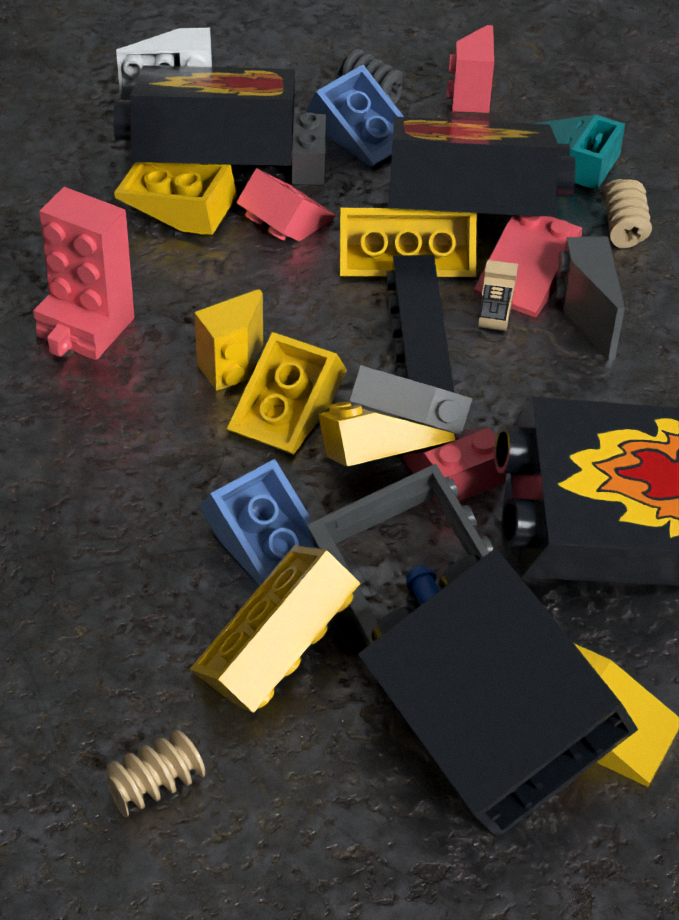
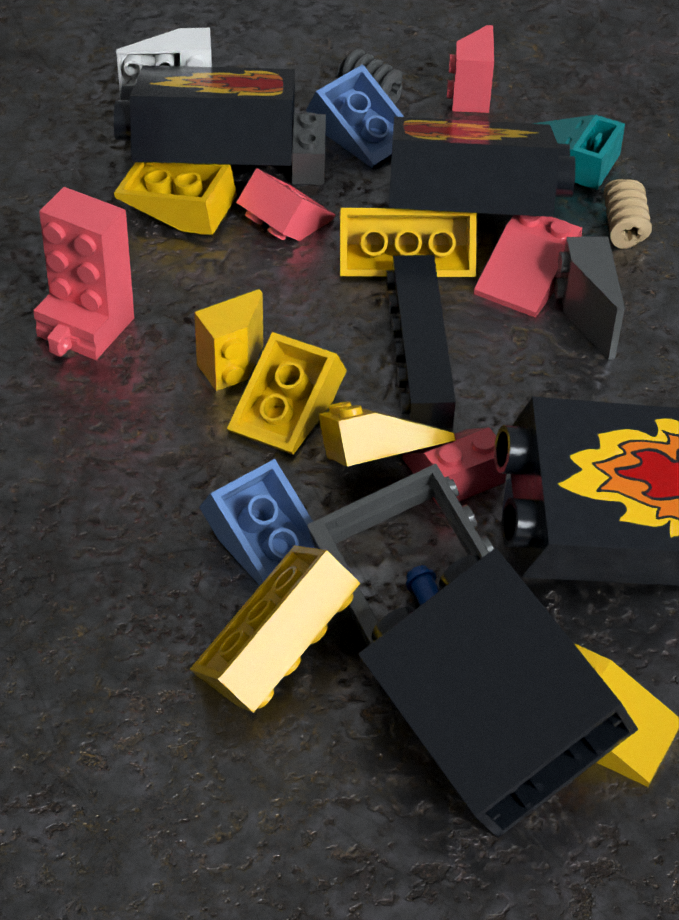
(153, 769): tan piece -> none
(411, 399): light grey slope -> none
(497, 294): tan leg -> none

